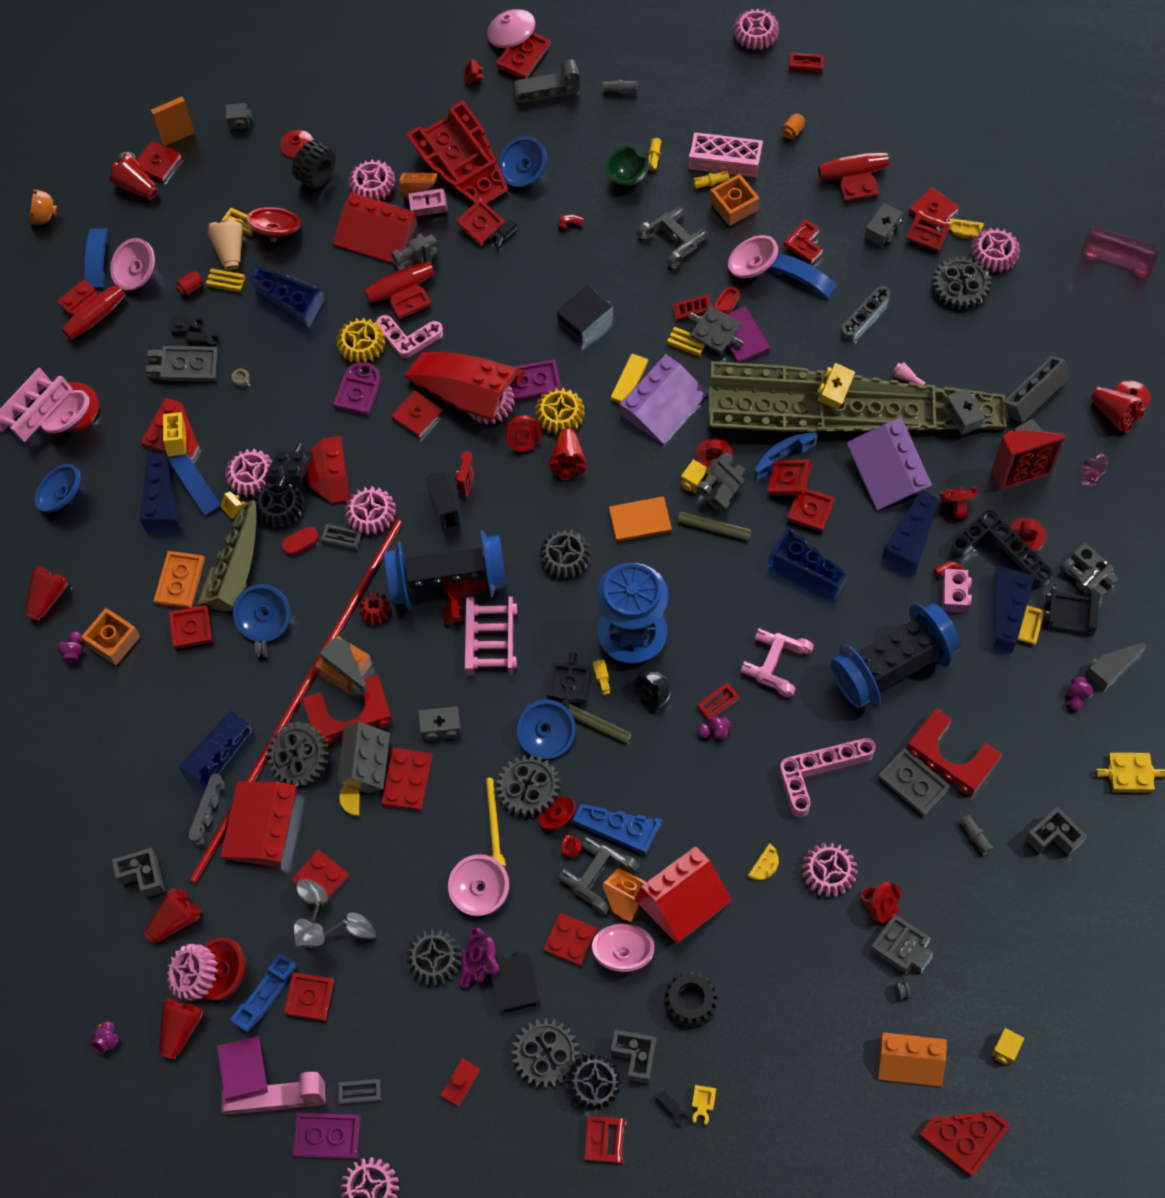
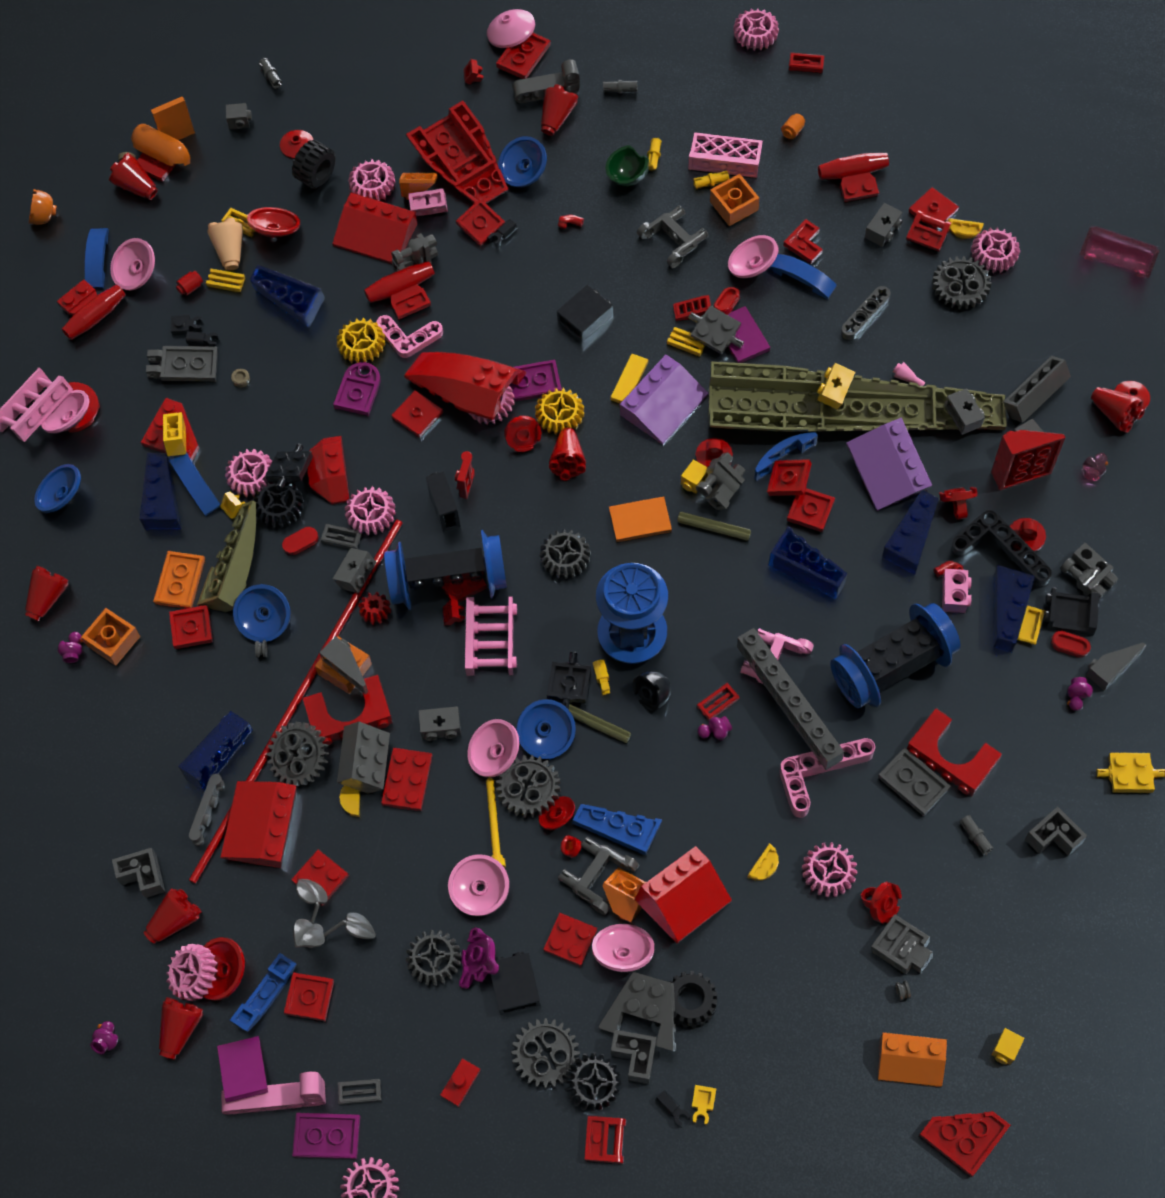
(159, 145): none -> orange brick
(270, 73): none -> dark grey pin
(354, 570): none -> dark grey brick
(493, 748): none -> bright pink dish
(556, 108): none -> red cone
(647, 999): none -> dark grey wing
(790, 699): none -> dark grey brick
(1070, 644): none -> red tile

